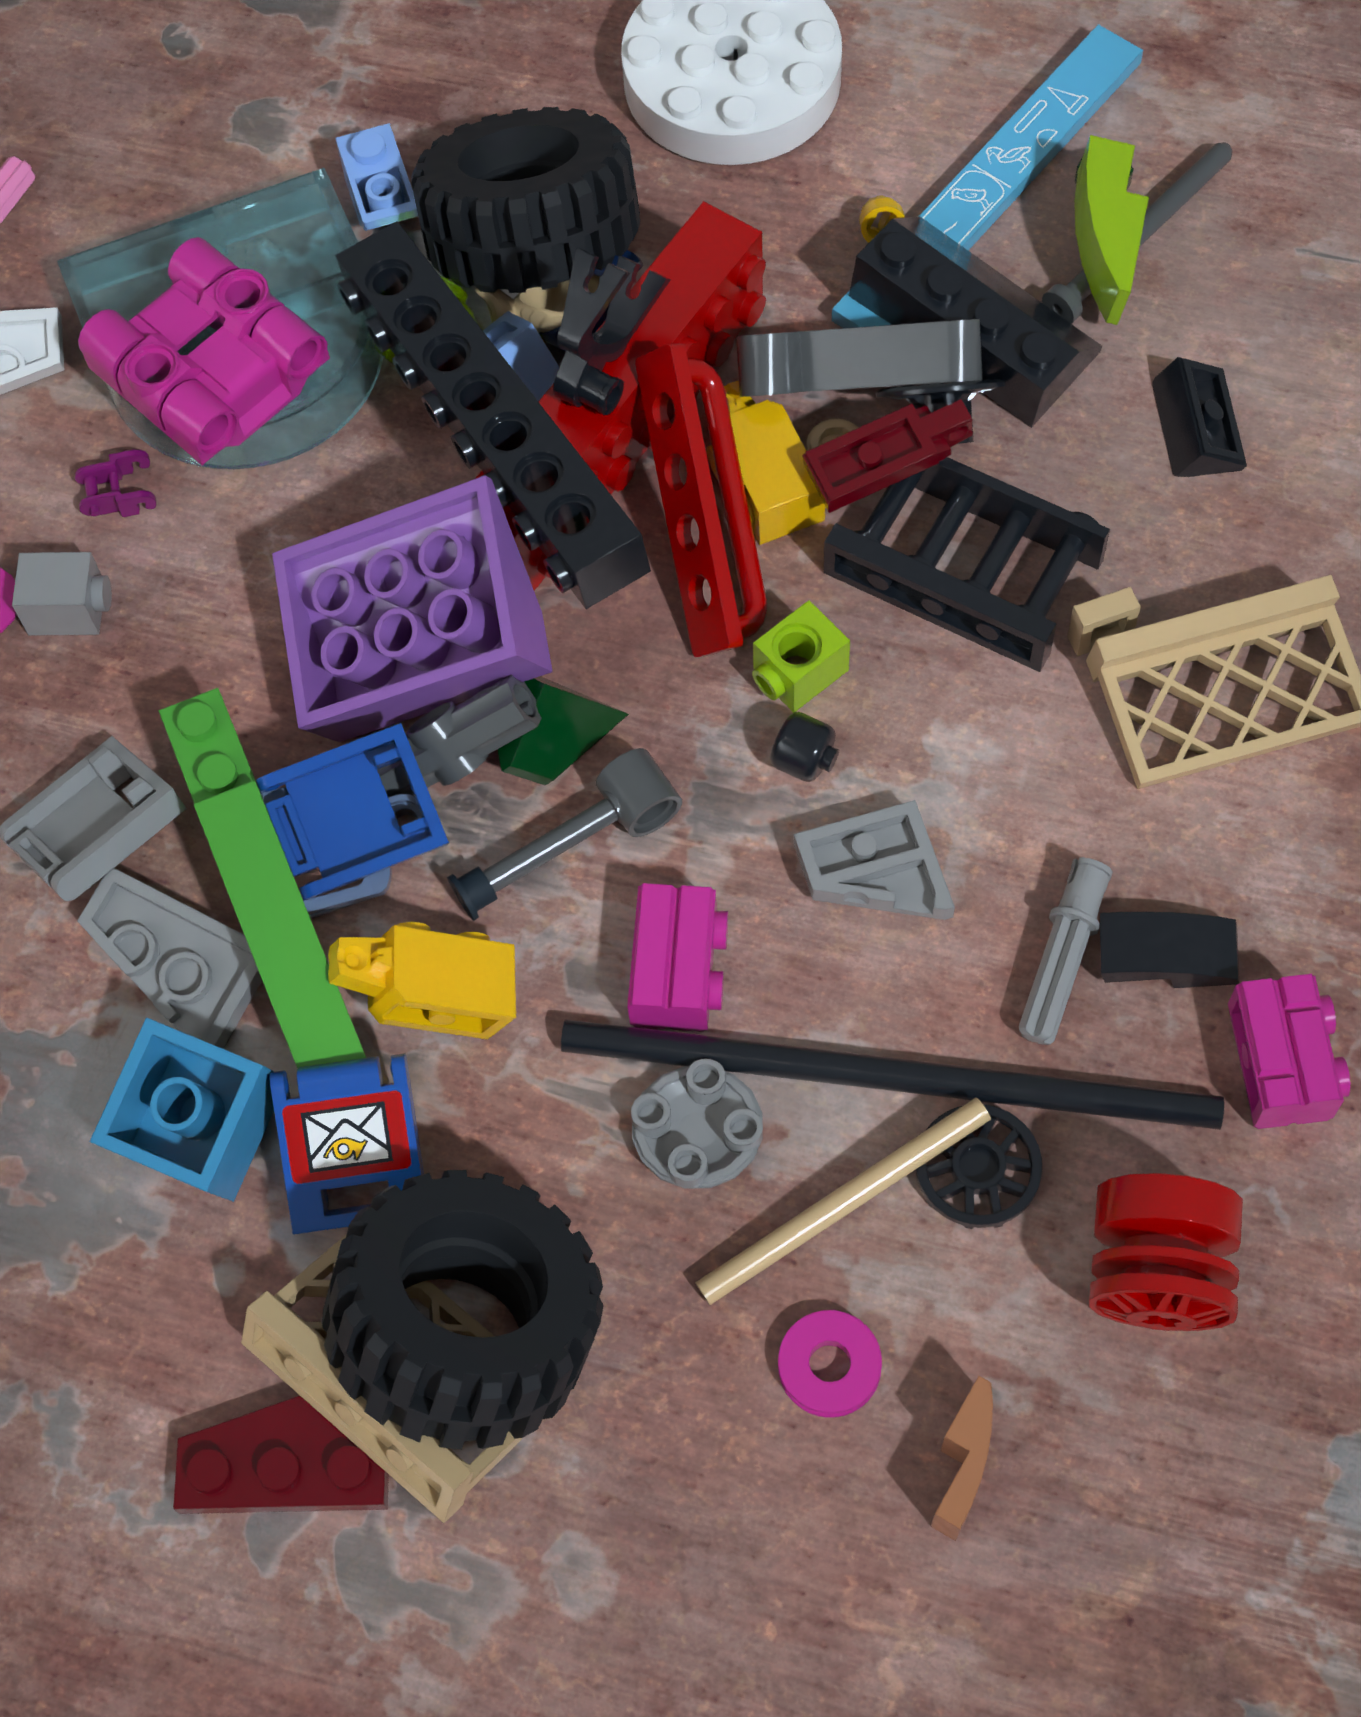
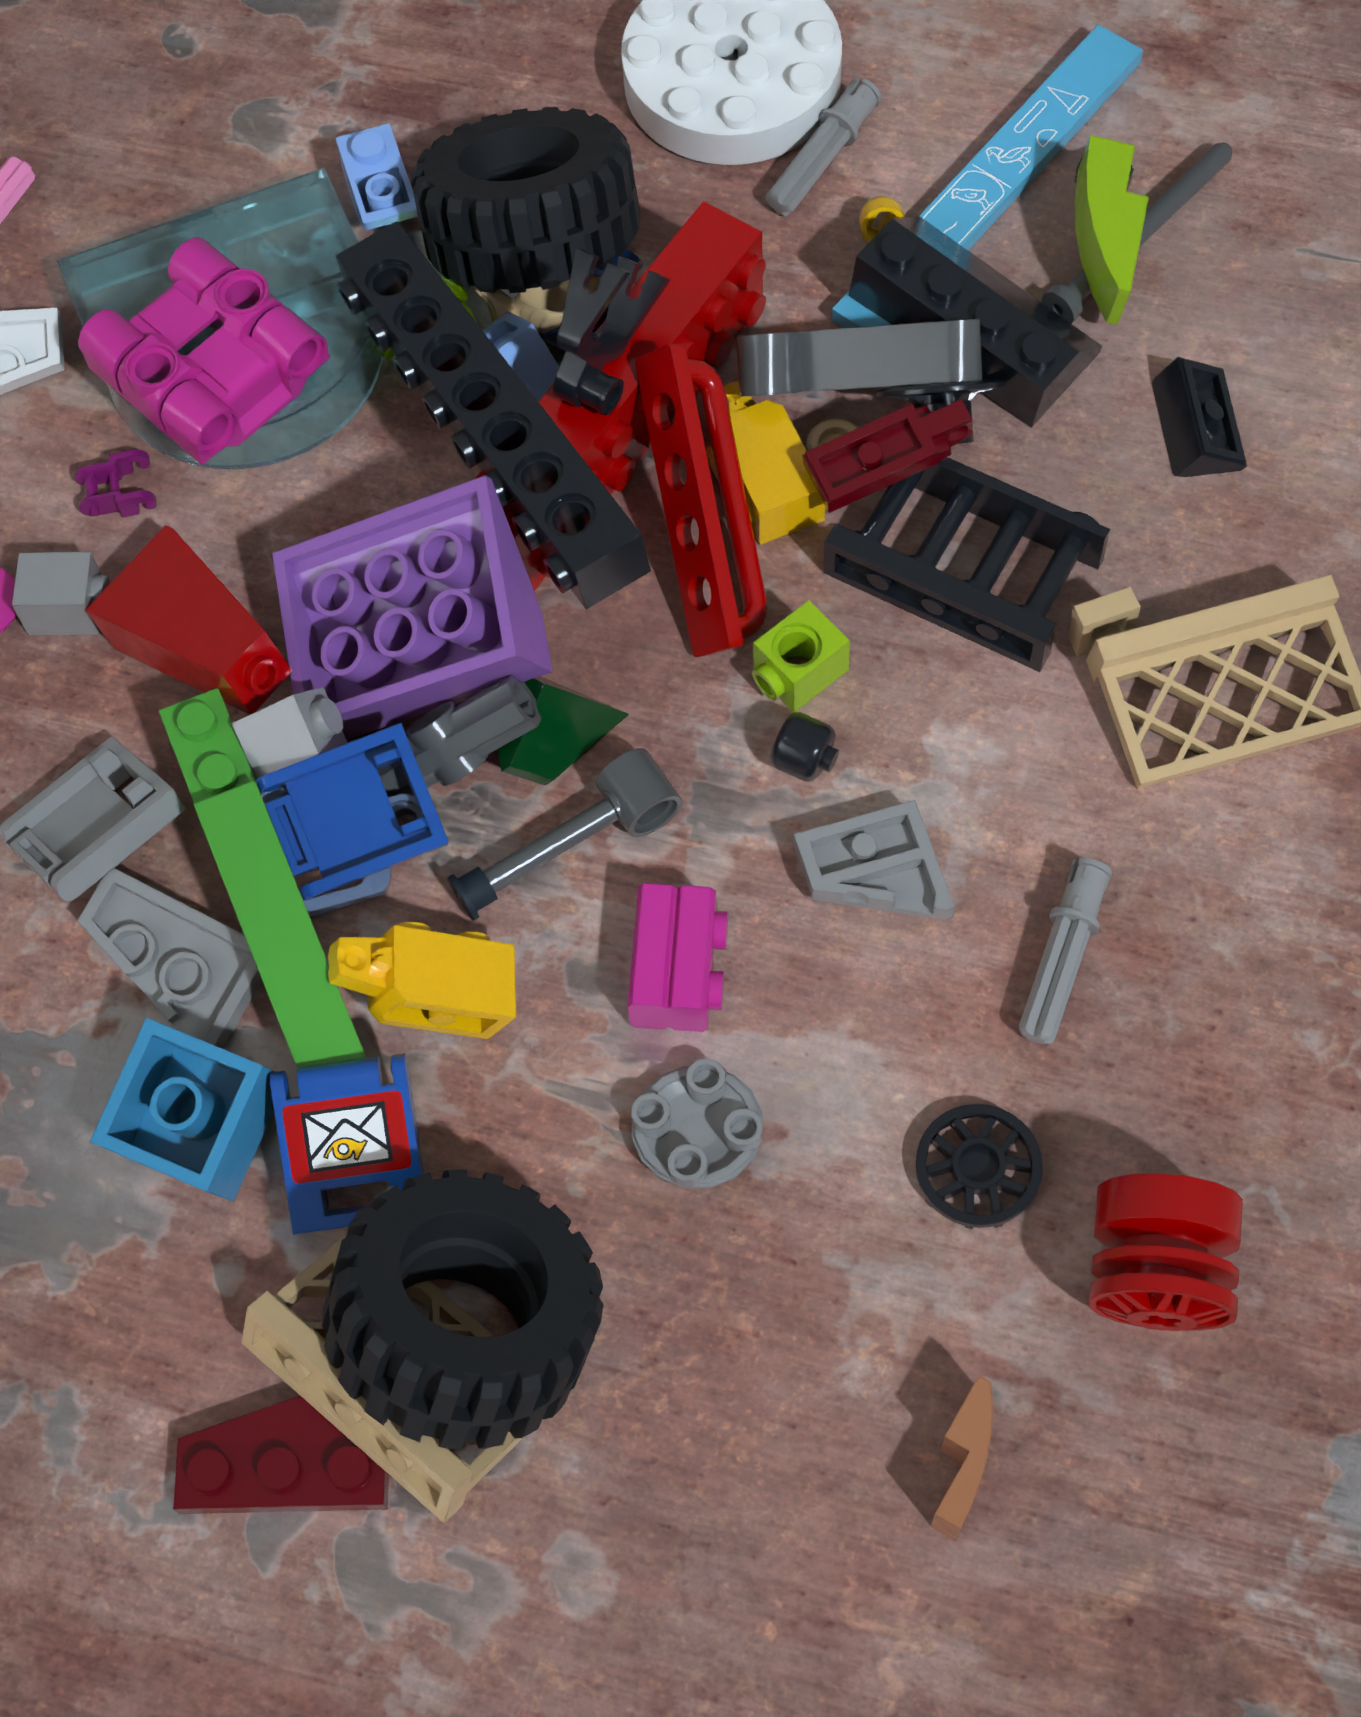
(188, 625): none -> red slope
(290, 731): none -> light grey brick
(836, 129): none -> light grey axle
(836, 1330): dark pink piece -> none
(843, 1201): tan piece -> none
(896, 1074): black piece -> none
(1169, 945): black slope -> none
(1287, 1051): dark pink brick -> none

